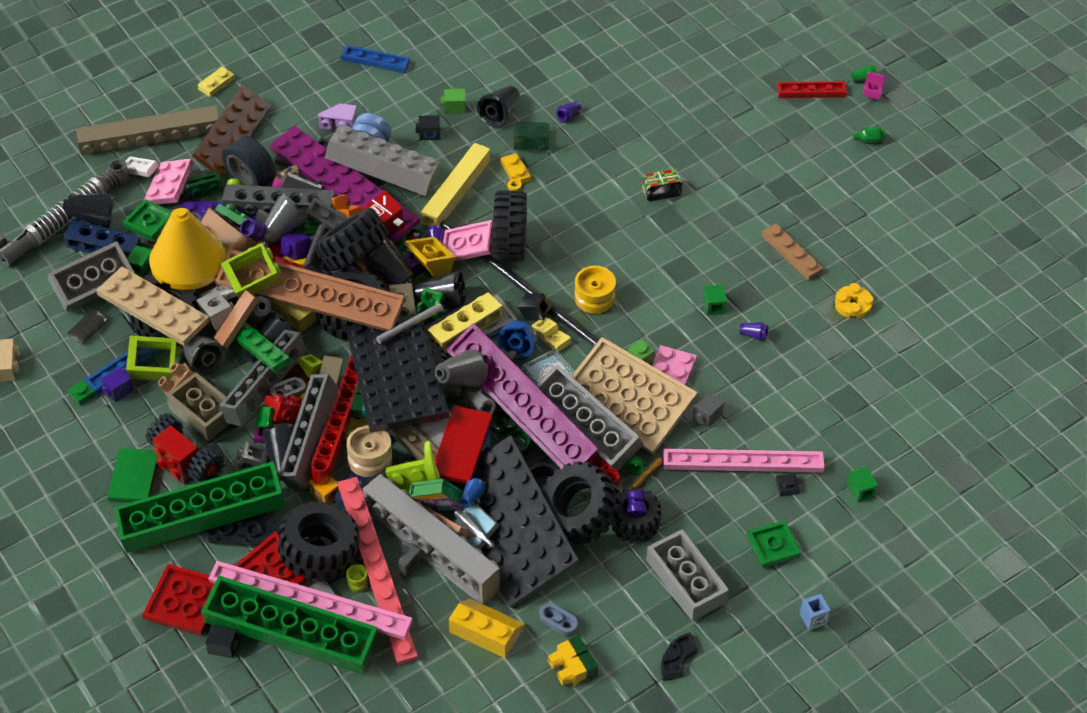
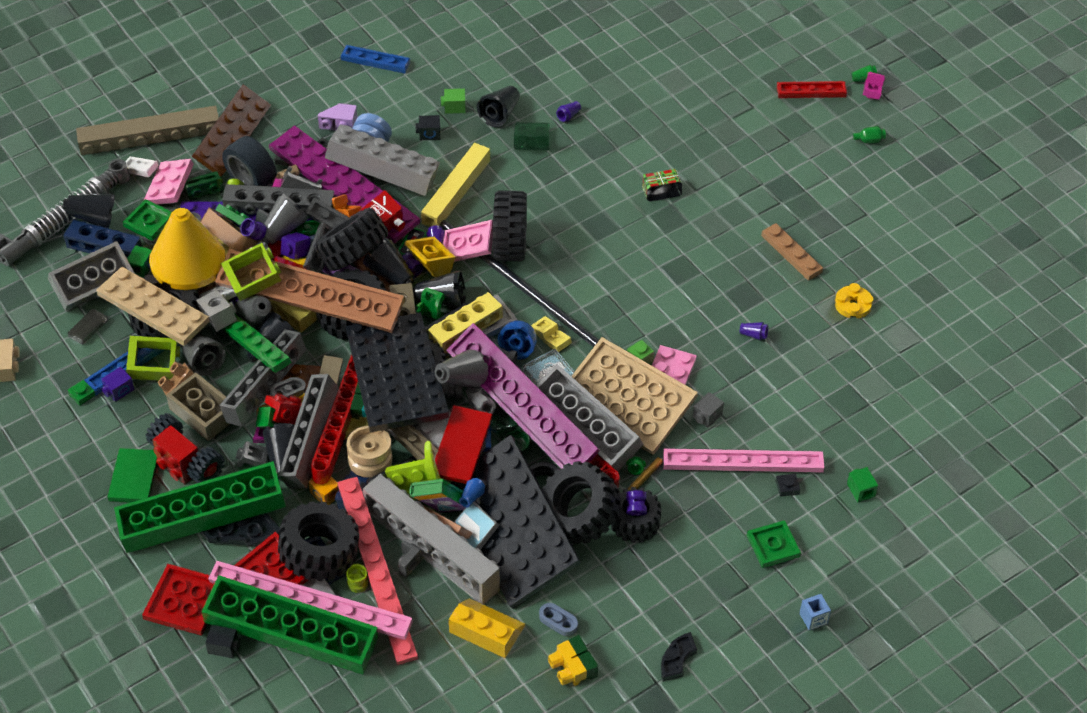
(216, 81): light yellow plate -> none
(236, 319): nougat tile -> none
(310, 364): lime slope -> none
(409, 323): light grey bar -> none
(468, 522): dark grey piece -> none
(516, 171): yellow hinge -> none
(534, 306): black brick -> none
(595, 289): yellow wheel -> none
(687, 575): light grey brick -> none
(714, 299): green brick -> none

